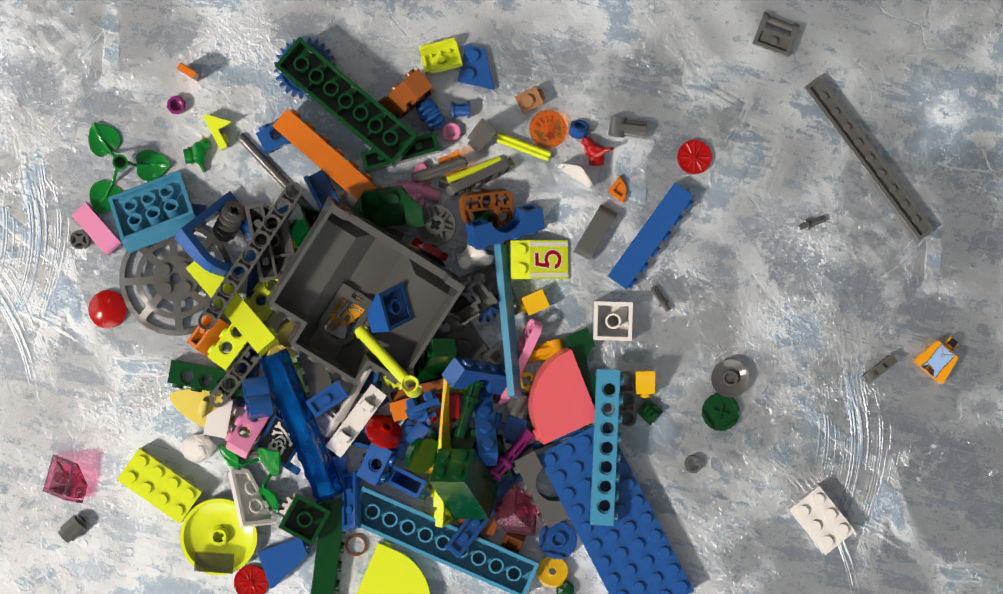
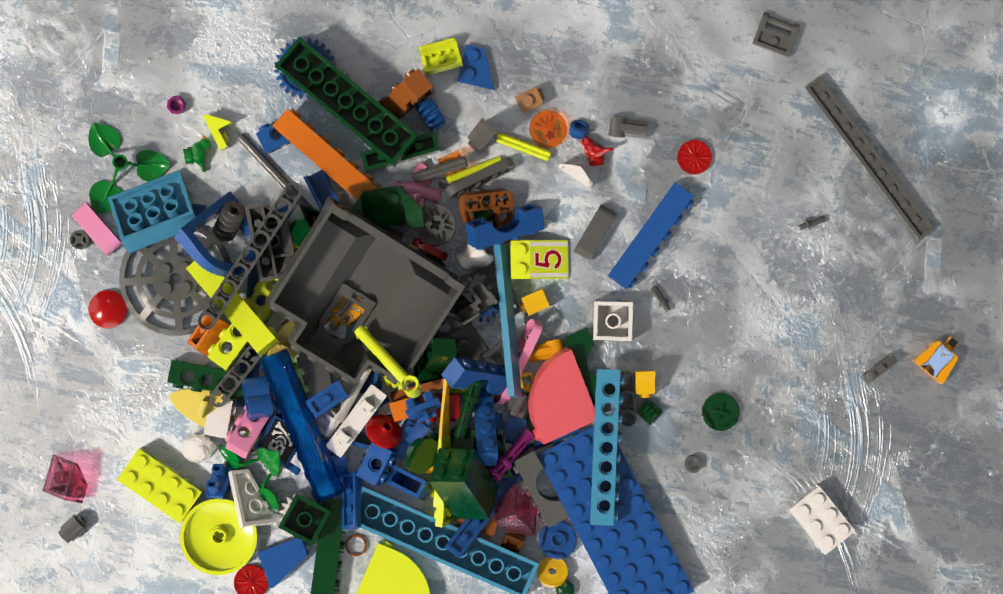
(188, 71): orange tile -> none
(214, 562): clear smoke tile -> none
(219, 482): none -> blue hips
(389, 309): blue slope -> none
(451, 131): bright pink tile -> none
(460, 109): blue bush -> none
(619, 190): orange tile -> none
(740, 378): dark grey dish -> none

